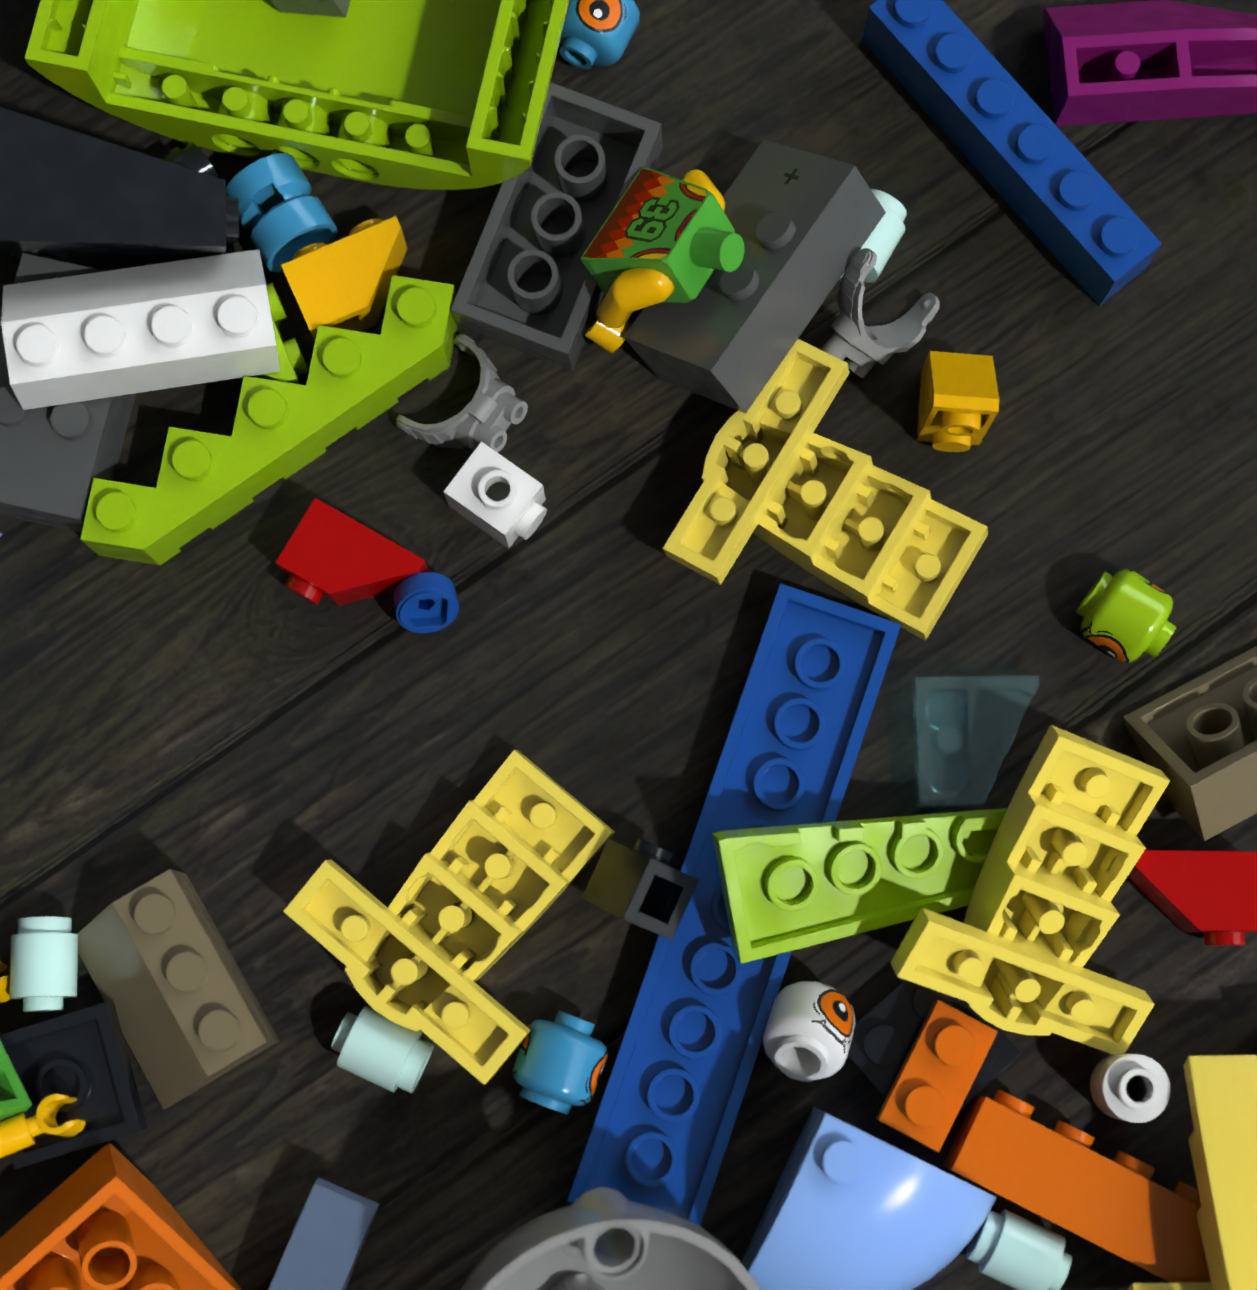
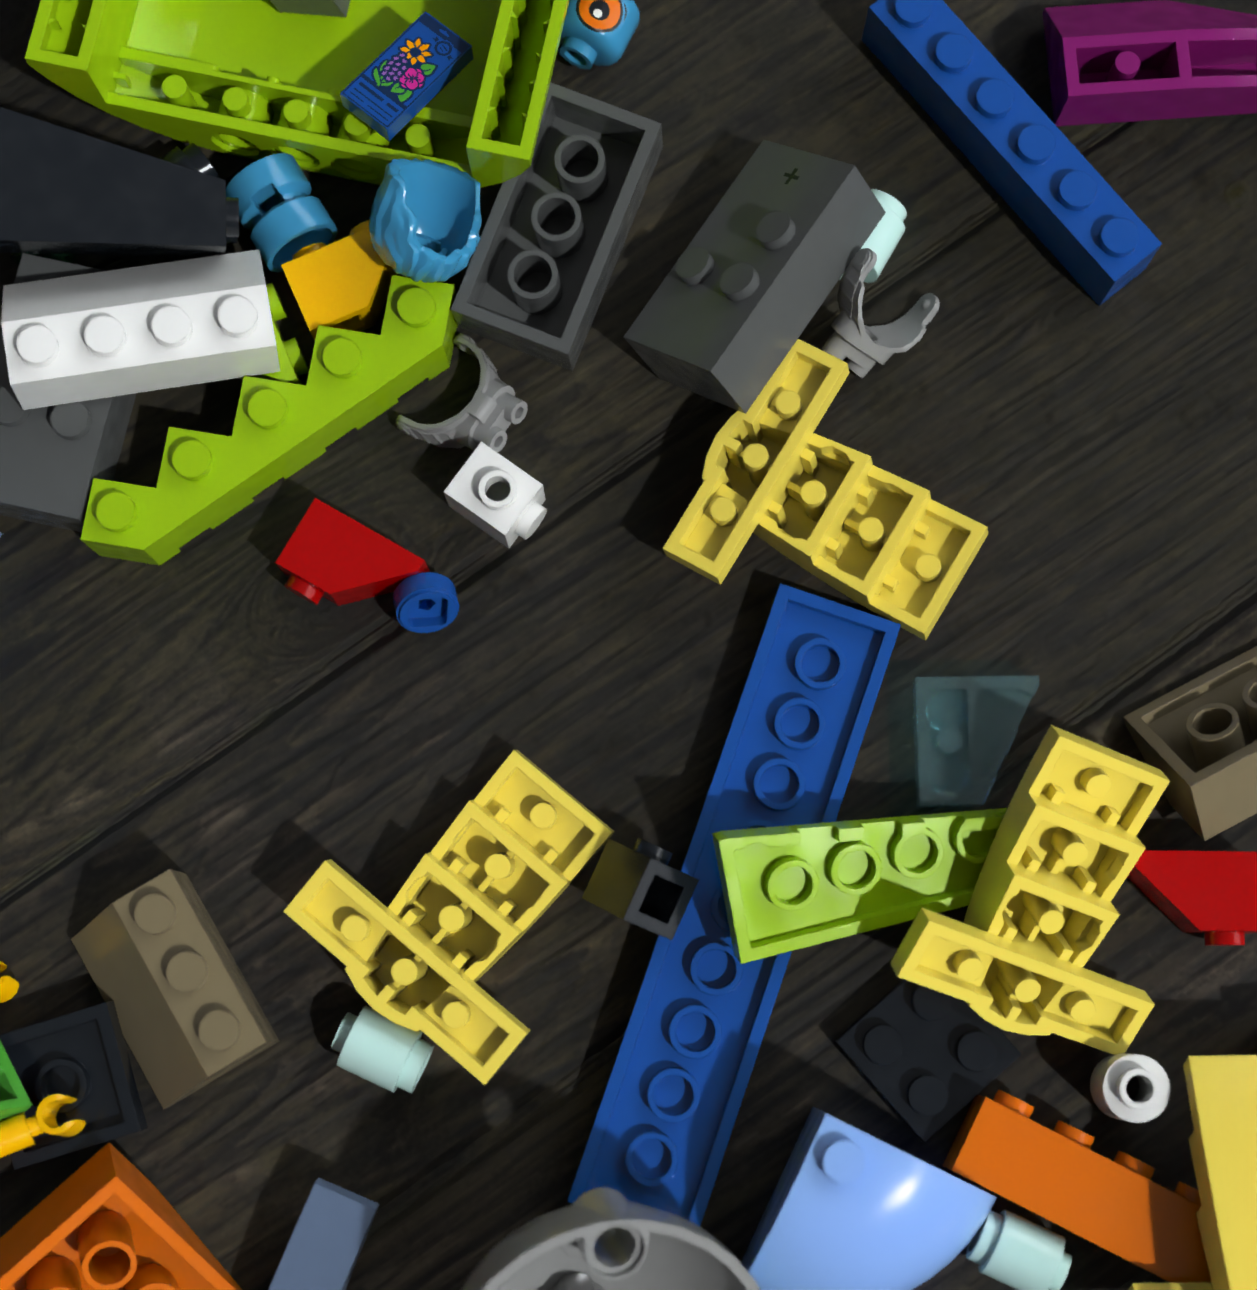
(43, 963): light aqua brick -> none
(407, 76): none -> tile
(425, 219): none -> dark azure hair
(559, 1062): dark azure head -> none
(658, 248): torso -> none
(809, 1031): white head -> none
(937, 1075): orange plate -> none
(956, 400): yellow slope -> none
(1126, 616): lime head -> none

